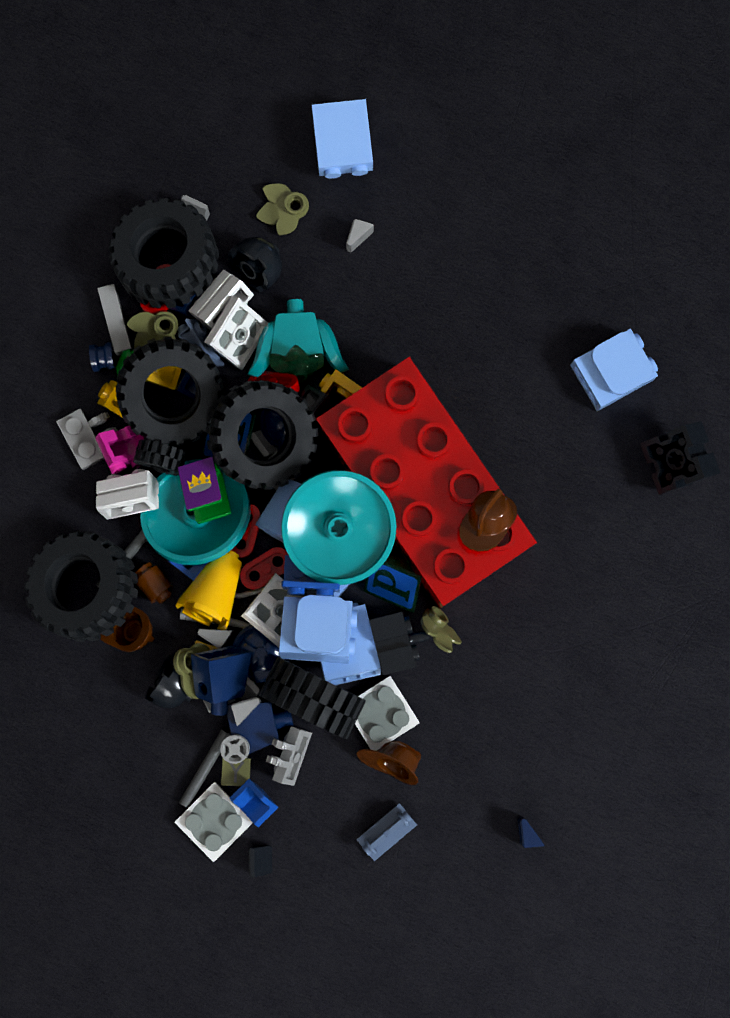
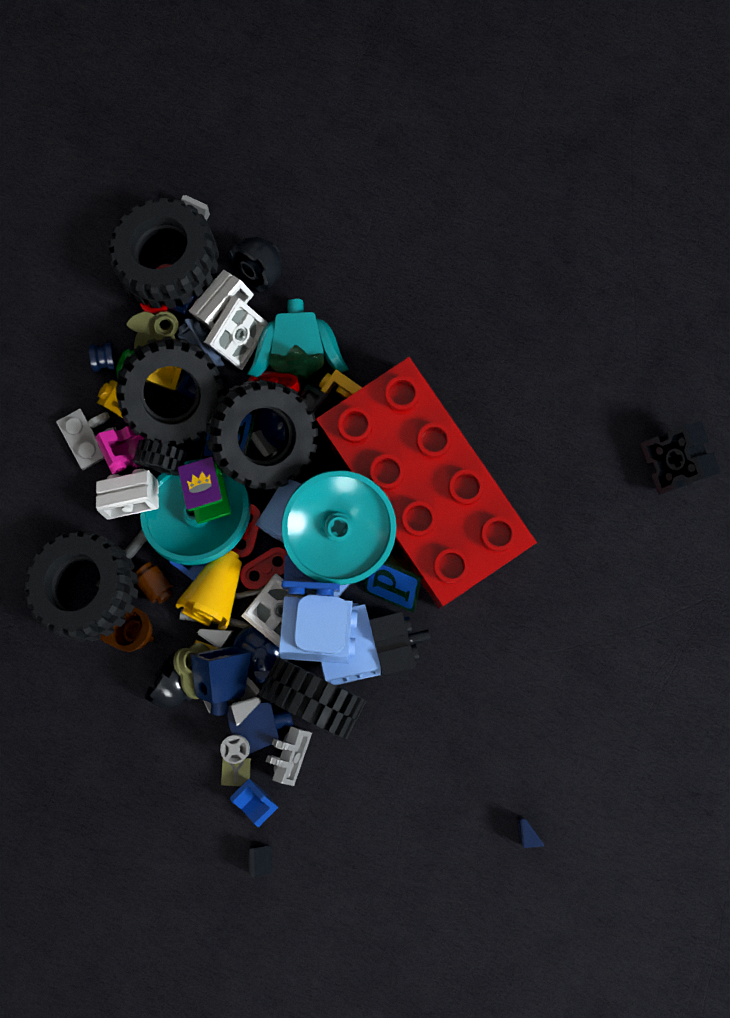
(115, 319): light grey piece -> none
(203, 770): dark grey bar -> none
(213, 822): light grey piece -> none
(279, 210): olive plate -> none
(342, 138): light blue brick -> none
(358, 233): light grey slope -> none
(384, 714): light grey piece -> none
(386, 832): sand blue hinge -> none
(393, 759): reddish brown piece -> none
(435, 624): olive plate -> none
(487, 520): reddish brown piece -> none
(614, 369): light blue brick -> none

